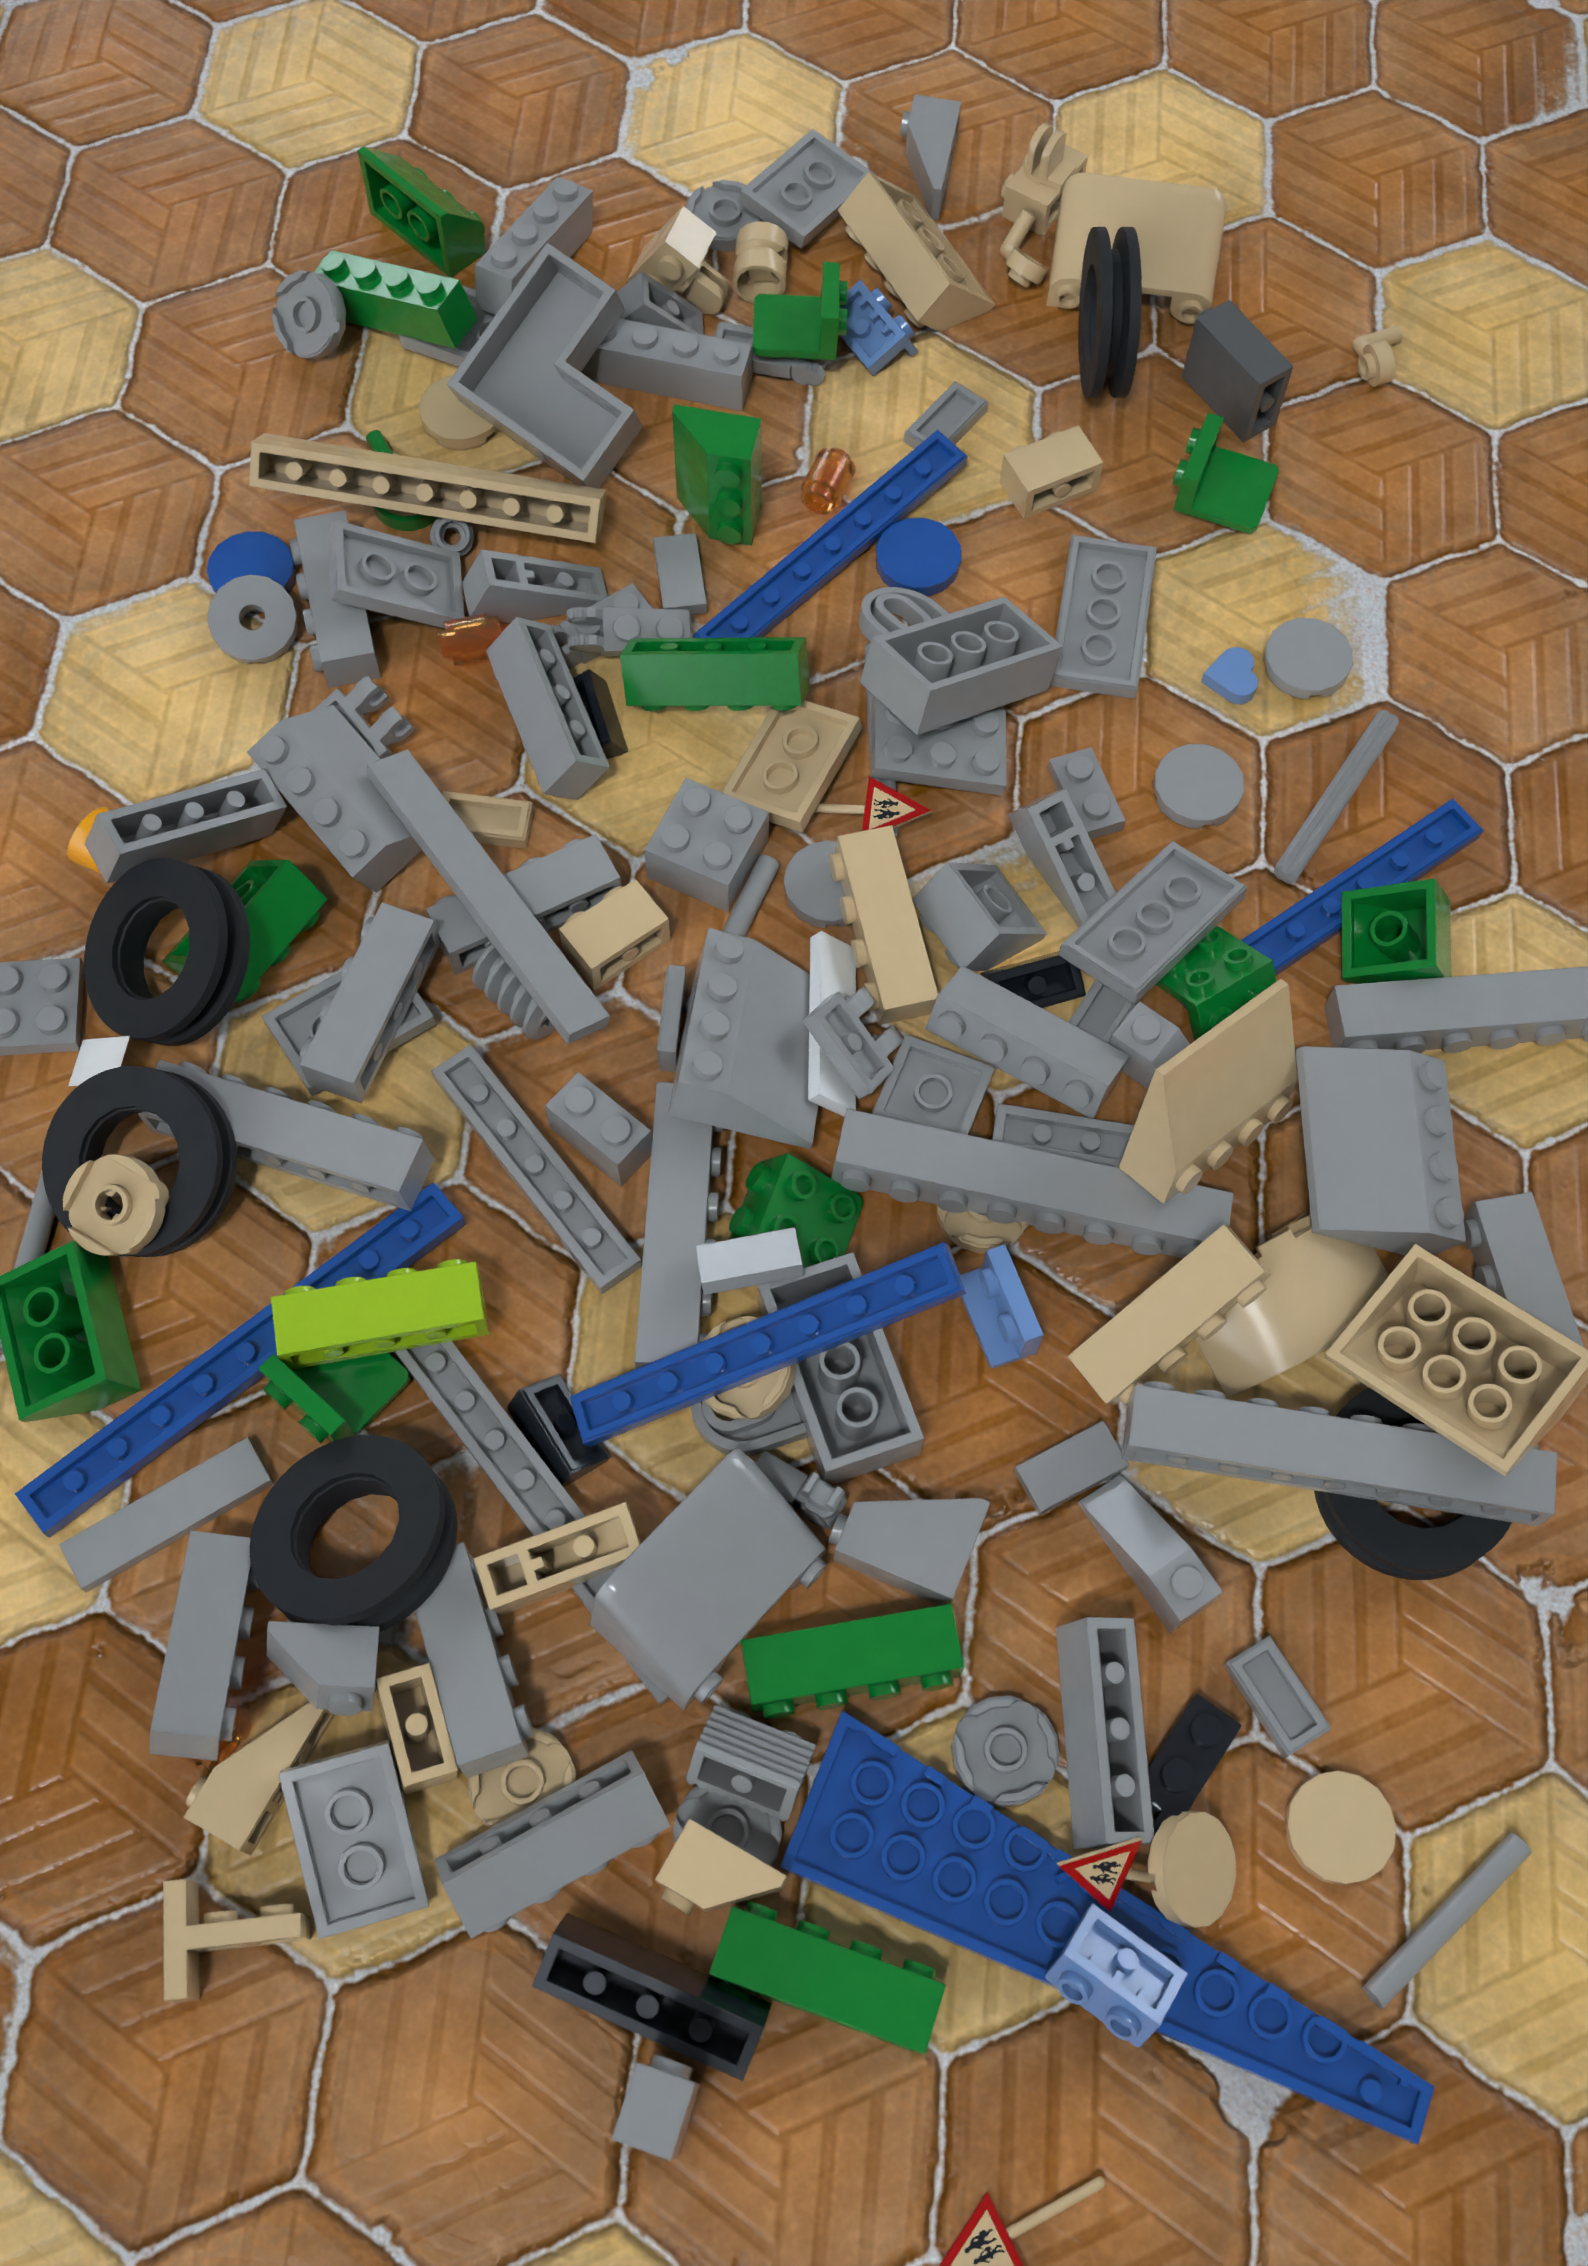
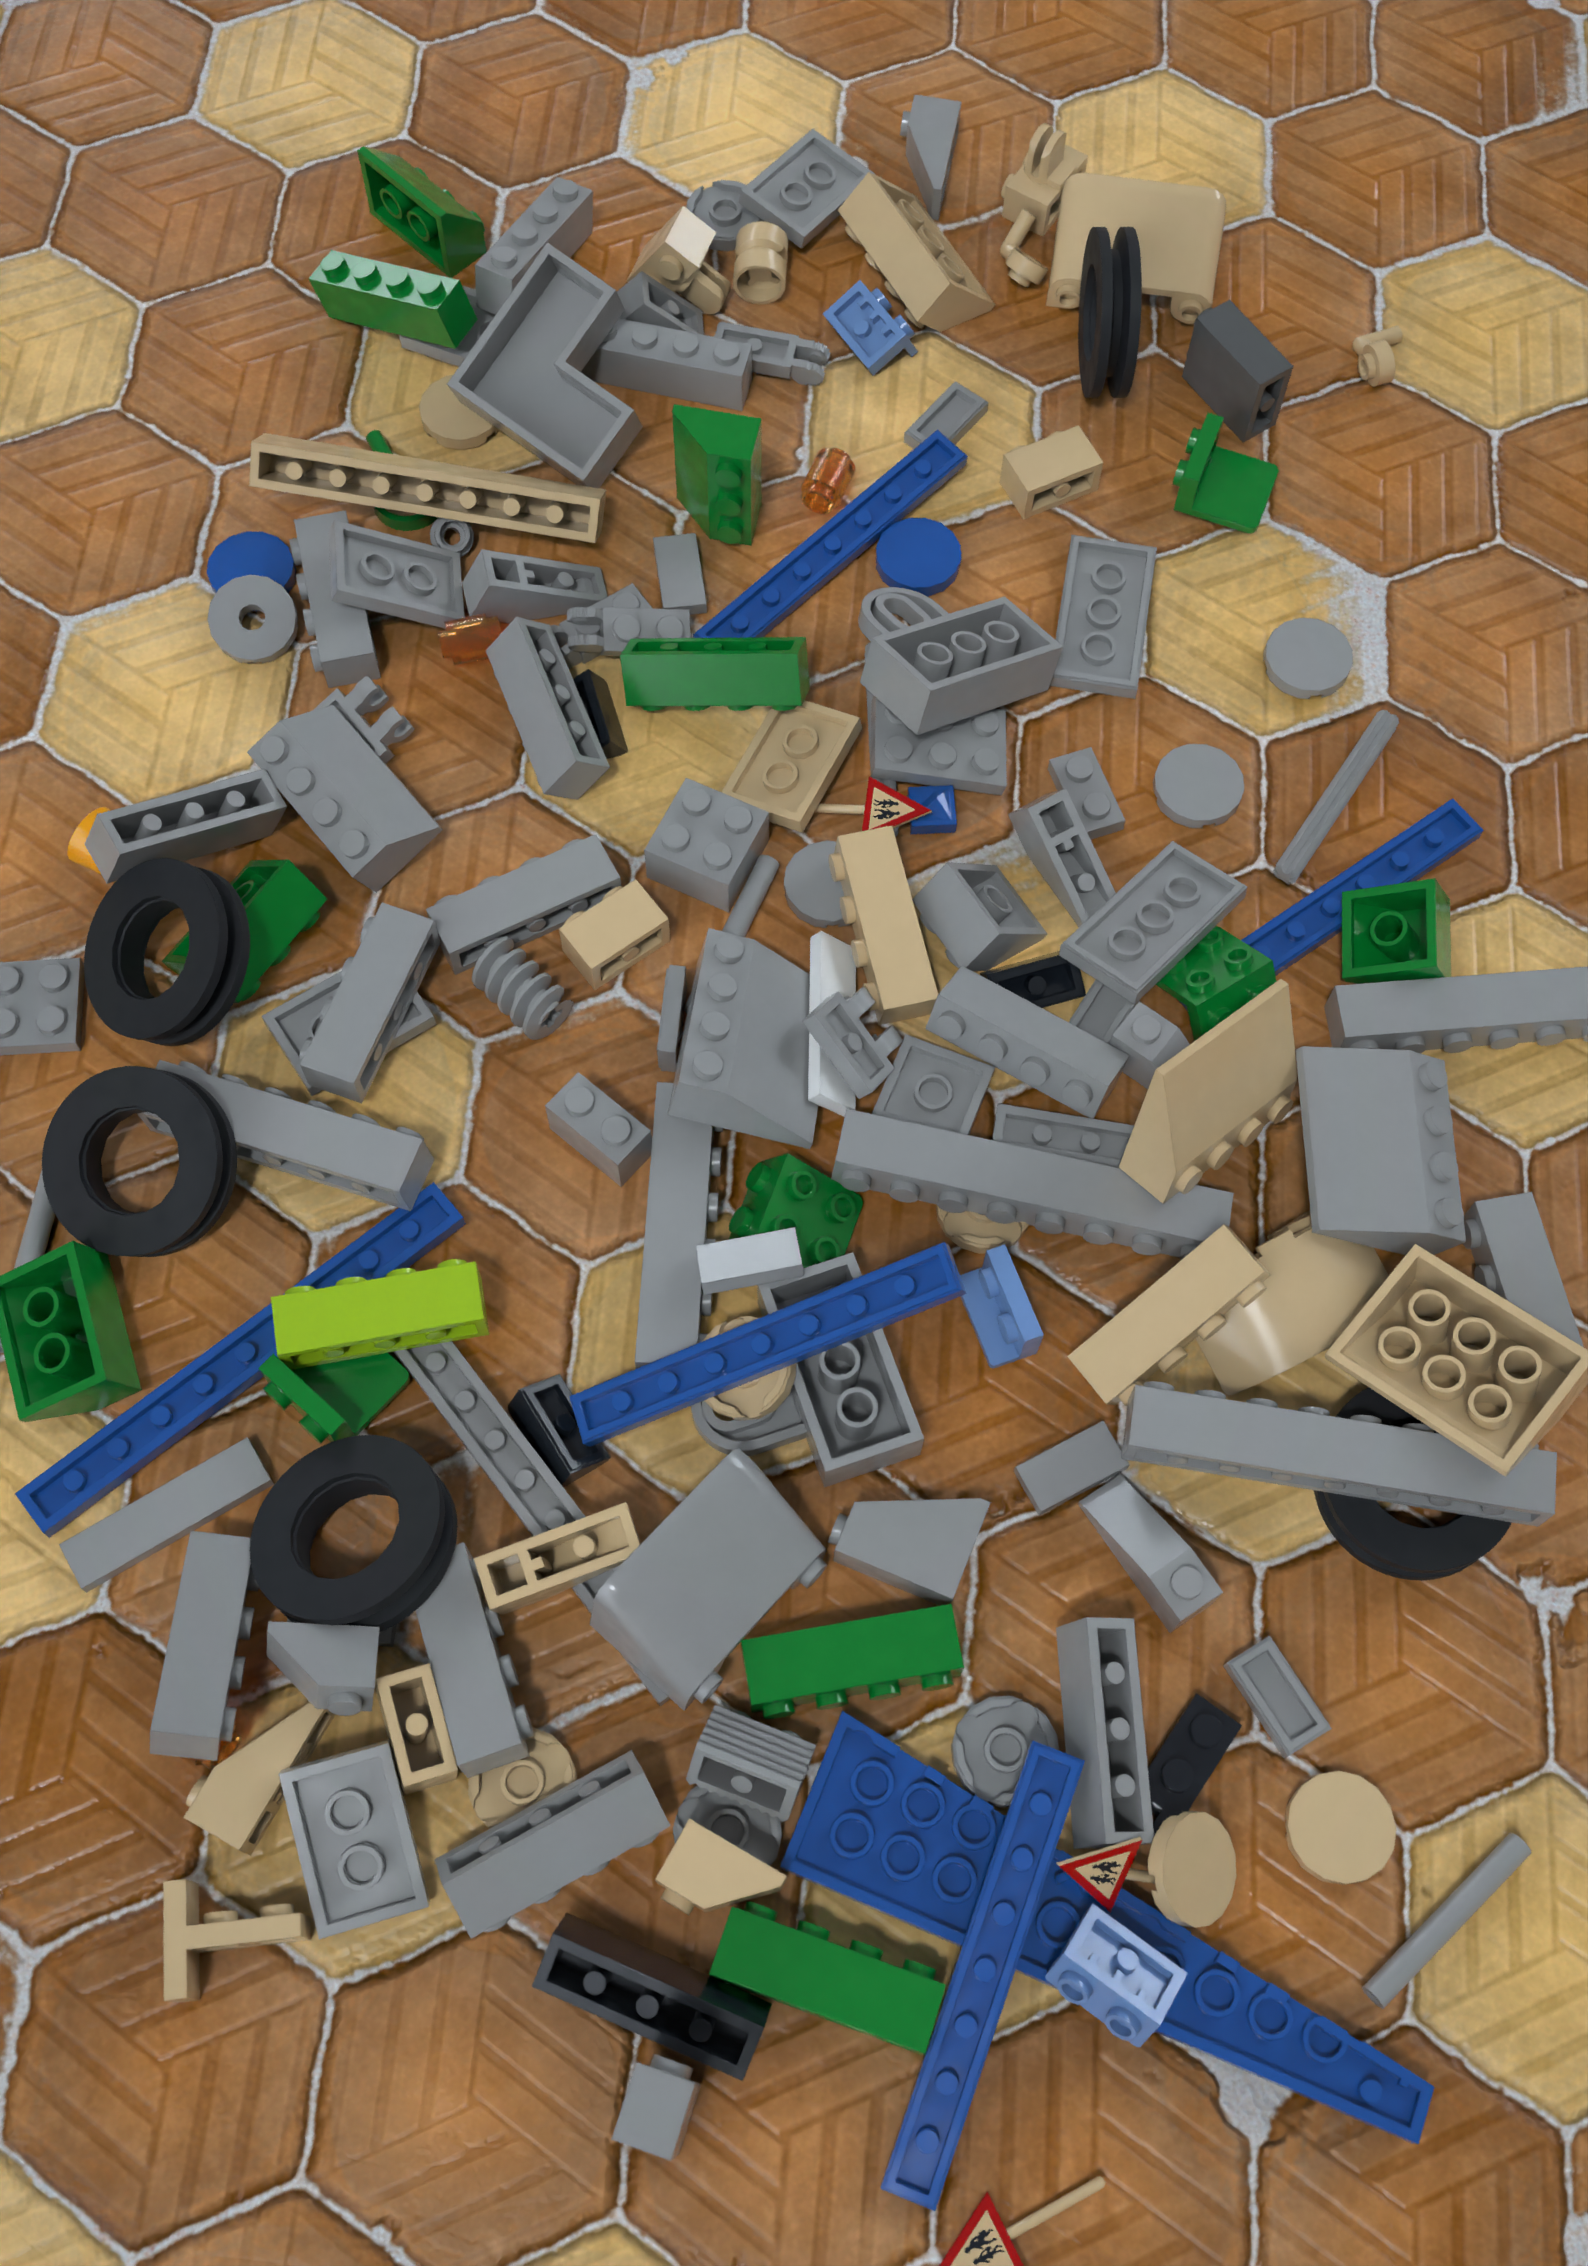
(98, 1056): white sticker -> none
(142, 1201): tan plate -> none
(309, 314): light grey tile -> none
(488, 897): light grey tile -> none
(494, 818): tan tile -> none
(536, 1169): light grey plate -> none
(802, 324): green bracket -> none
(816, 1498): light grey bar -> none
(941, 802): none -> blue tile
(982, 1976): none -> blue tile
(1232, 676): medium blue tile -> none

